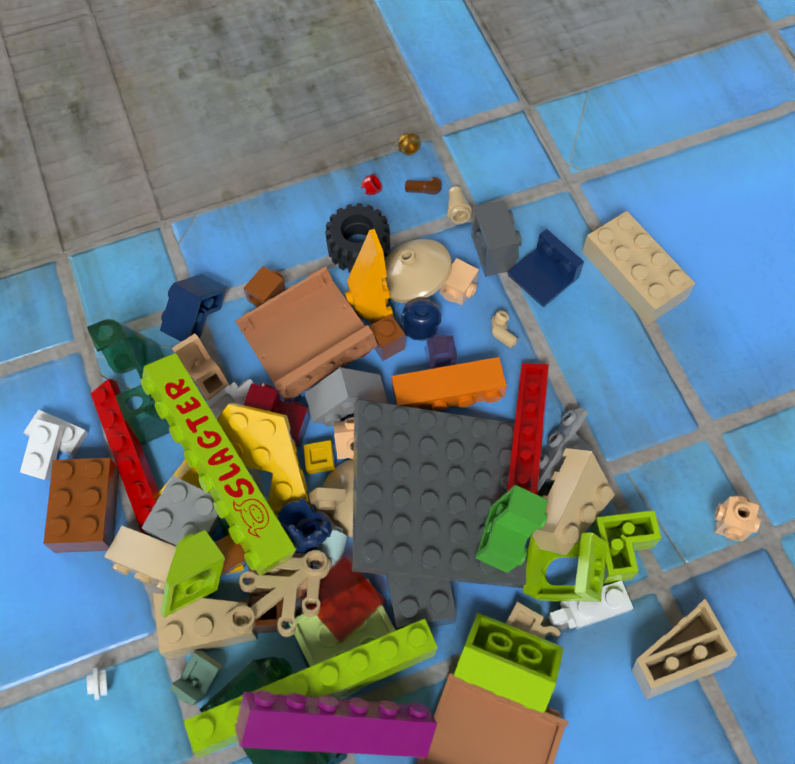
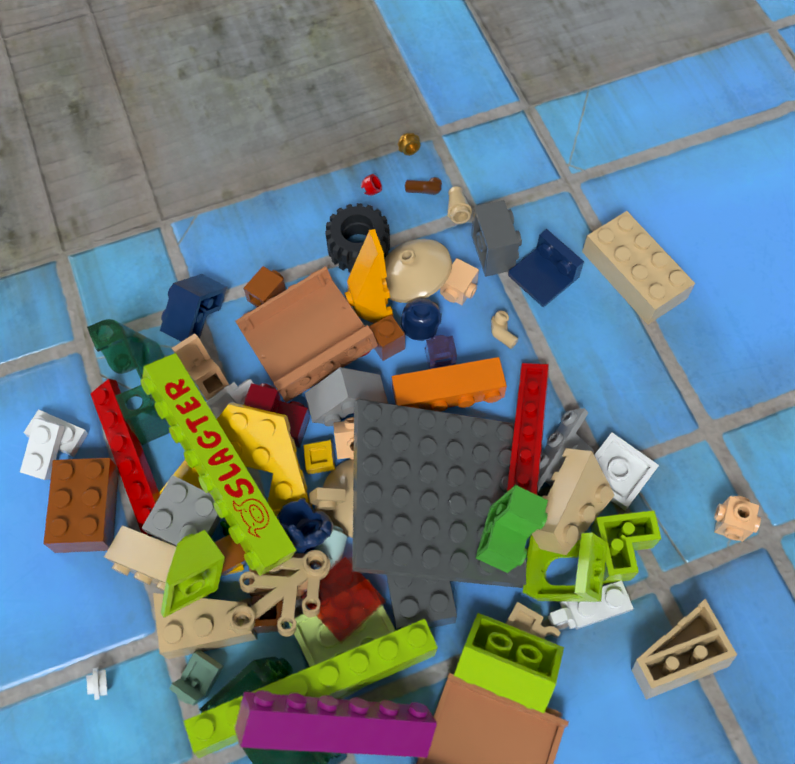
(624, 469): none -> white plate

